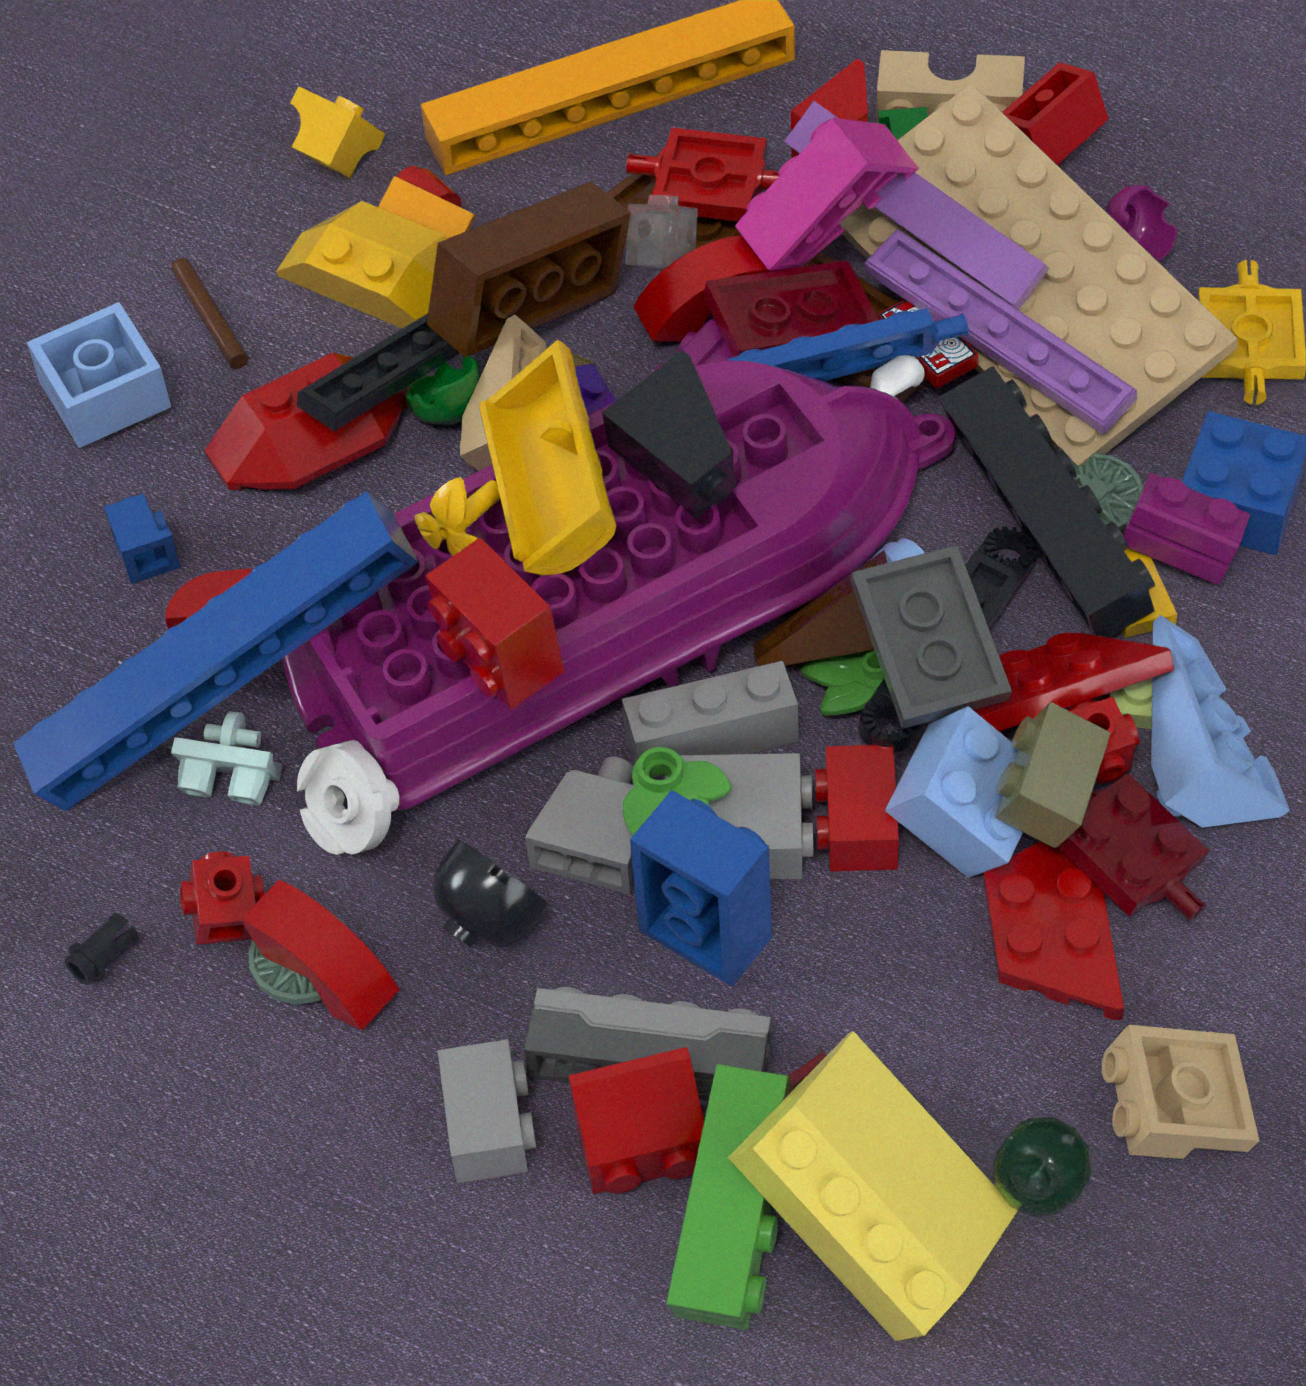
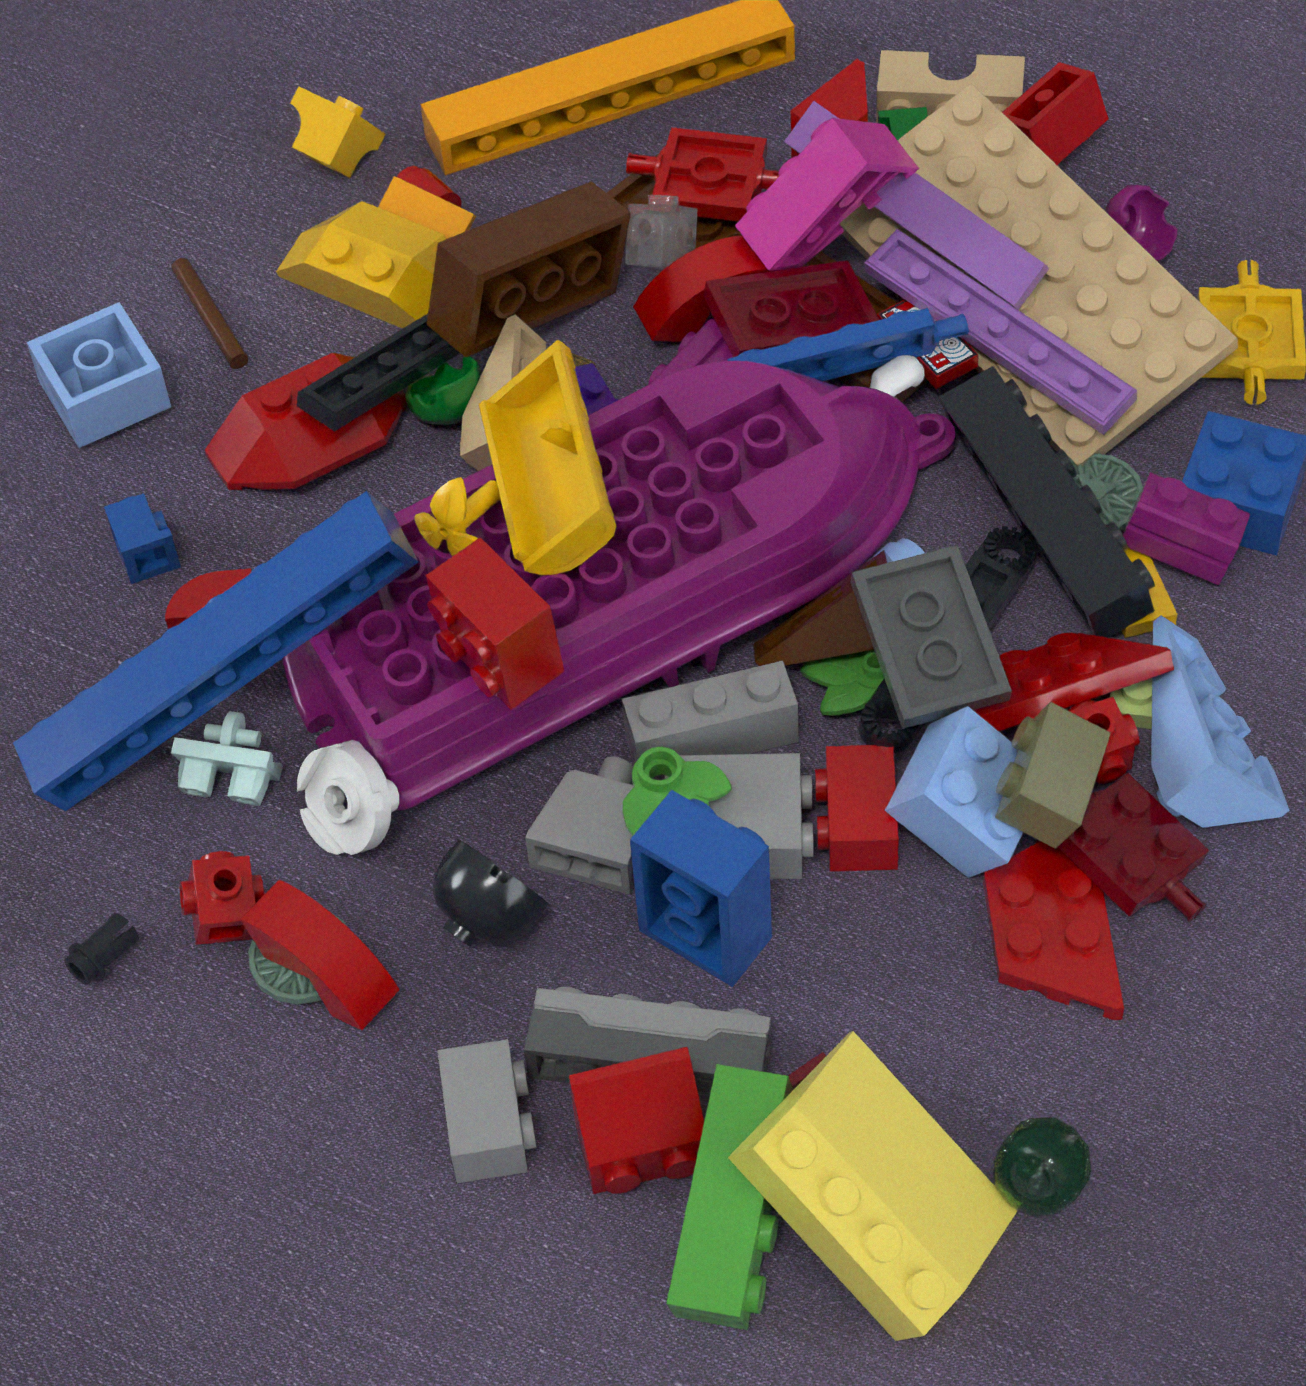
(673, 436): black slope -> none
(1179, 1092): tan plate -> none

